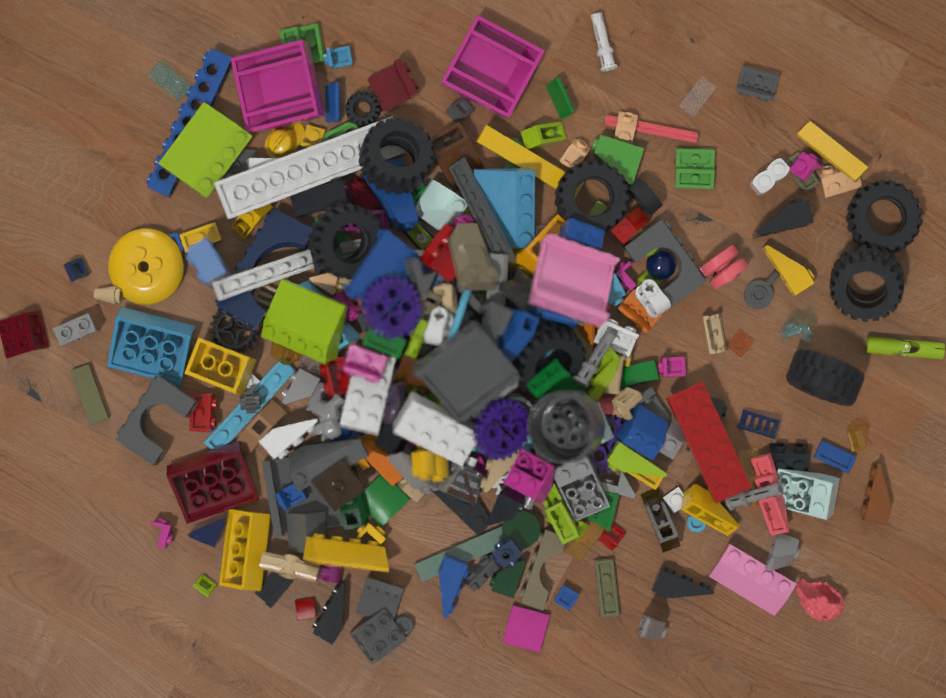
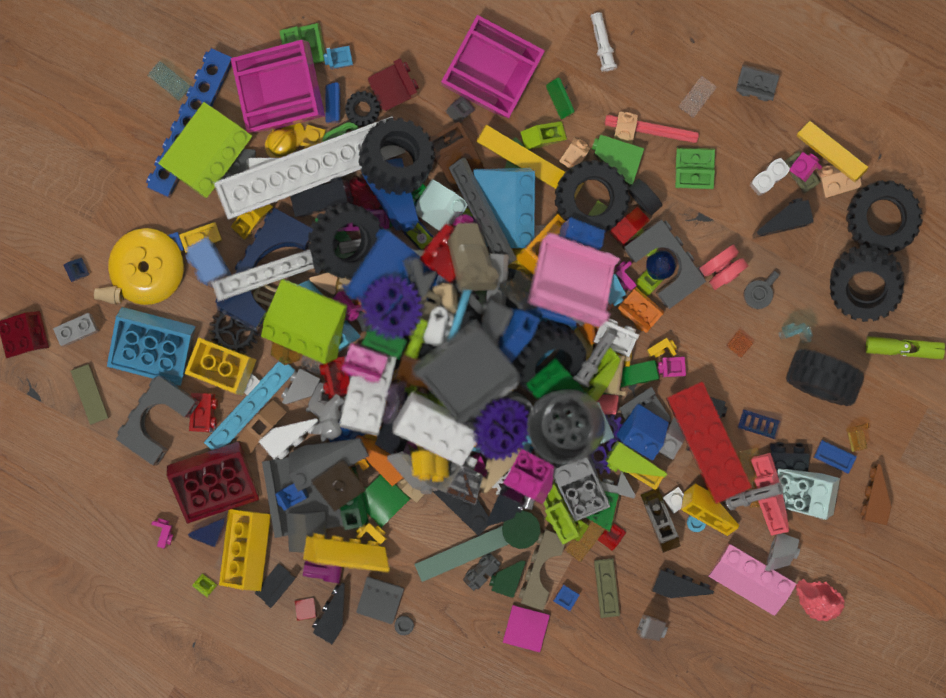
(250, 402): dark grey gear -> none
(289, 566): tan piece -> none
(378, 636): dark grey bracket -> none
(450, 575): blue slope -> none
(508, 546): dark blue brick -> none
(625, 401): tan bracket -> none
(653, 299): white piece -> none
(658, 349): none -> yellow bracket
(713, 334): tan hinge -> none
(792, 273): yellow slope -> none

